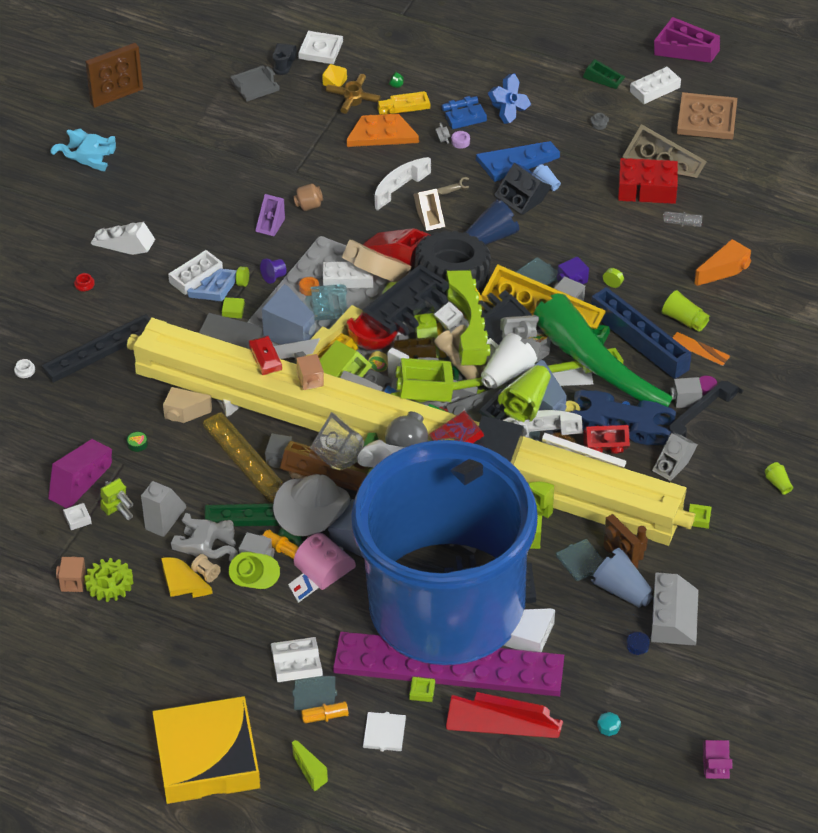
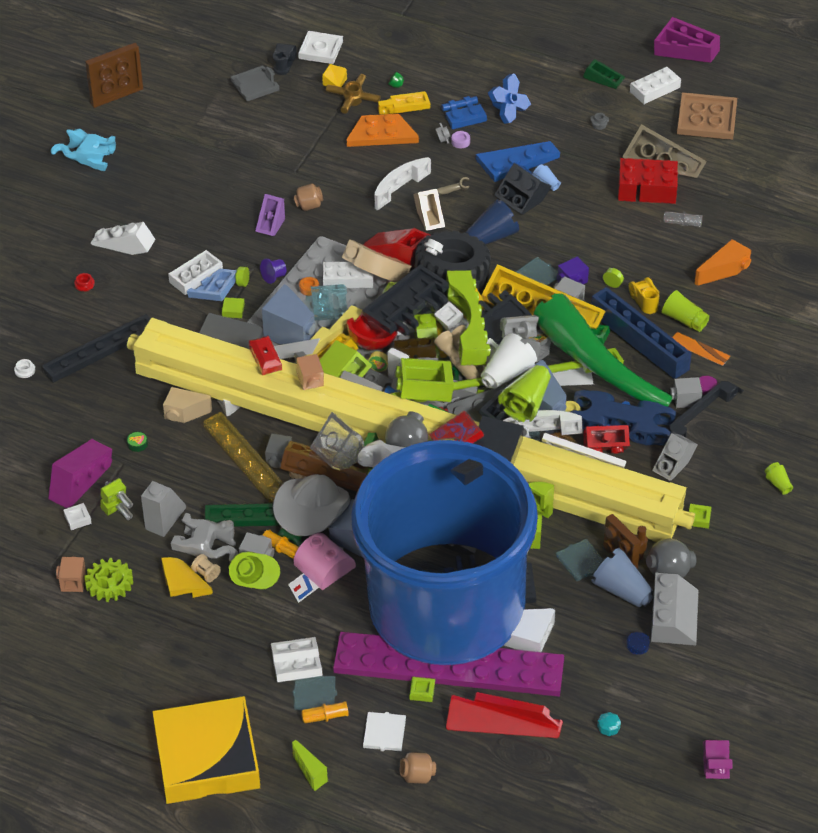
(417, 768): none -> medium nougat head
(433, 247): none -> white plate
(645, 295): none -> yellow piece
(670, 557): none -> dark grey brick

